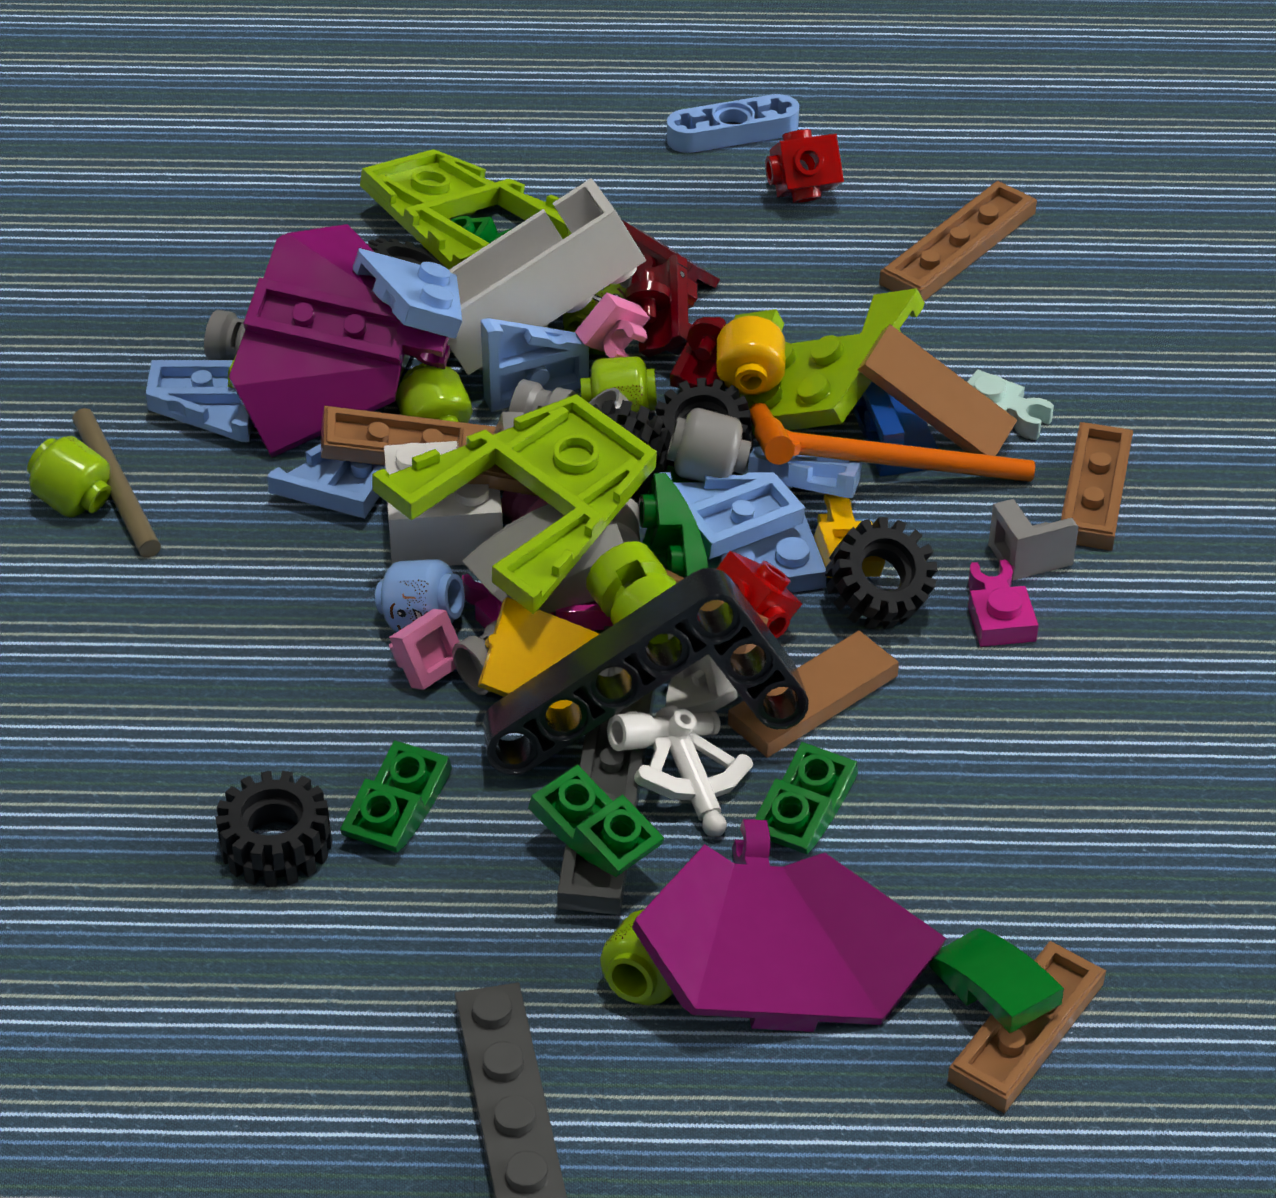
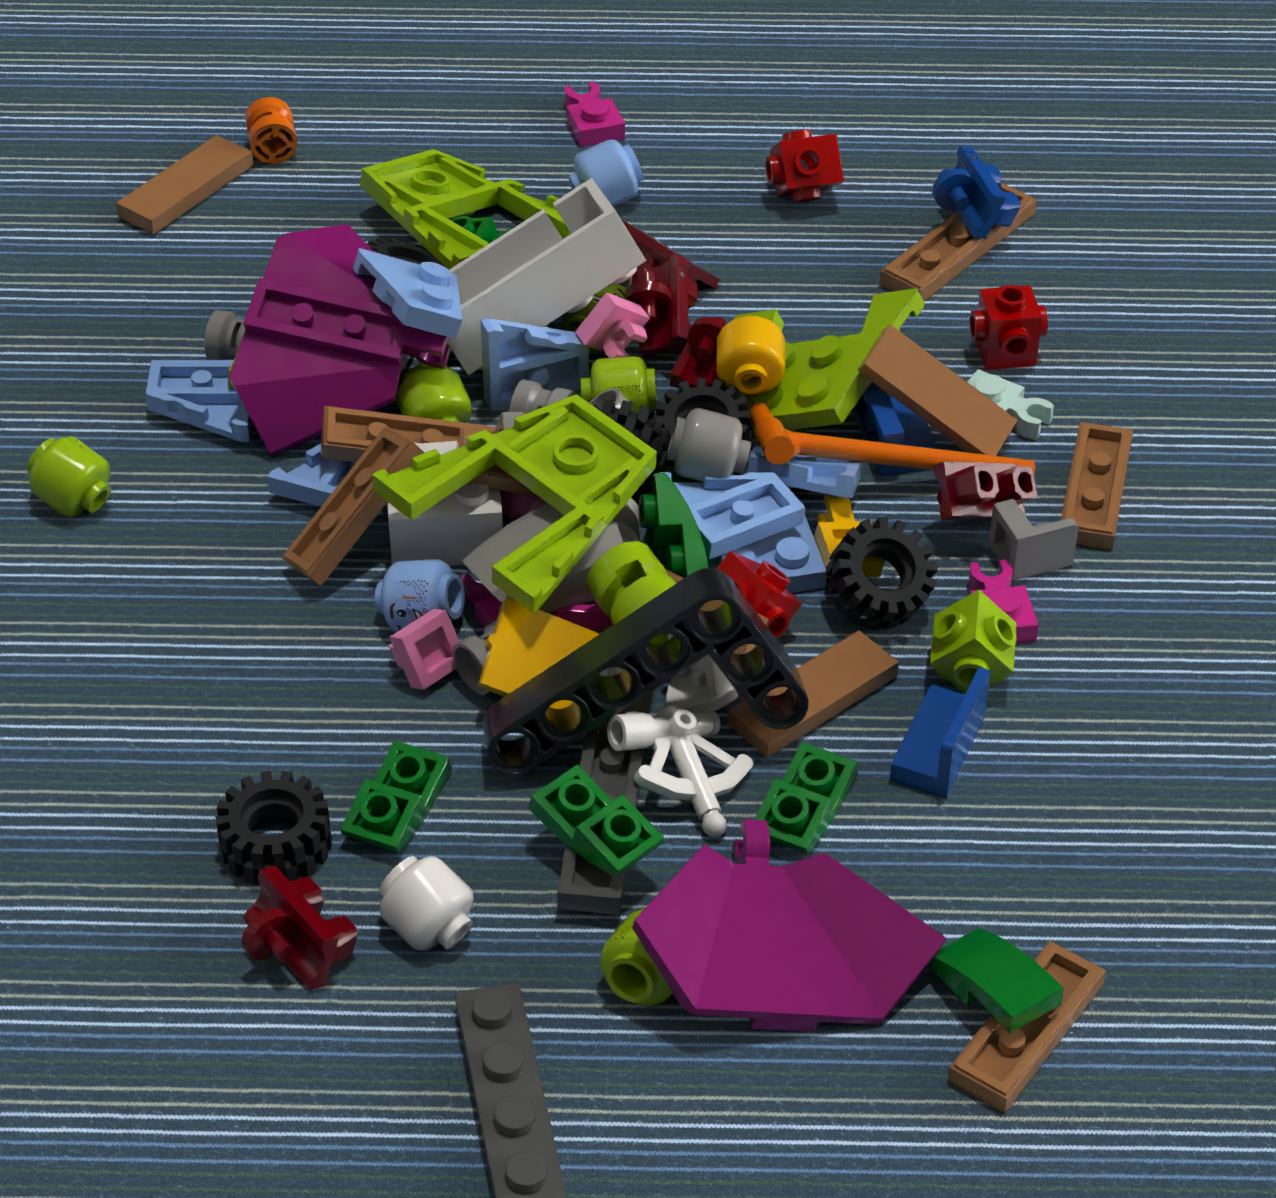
(121, 491): dark tan bar -> none
(184, 184): none -> medium nougat tile
(271, 130): none -> orange wheel
(290, 927): none -> dark red hips
(348, 508): none -> medium nougat tile
(426, 903): none -> white head
(593, 118): none -> dark pink plate
(611, 168): none -> light blue head
(706, 126): light blue beam -> none
(941, 736): none -> blue panel
(970, 637): none -> lime brick
(974, 487): none -> dark red hips
(975, 194): none -> blue hips
(1008, 327): none -> red brick

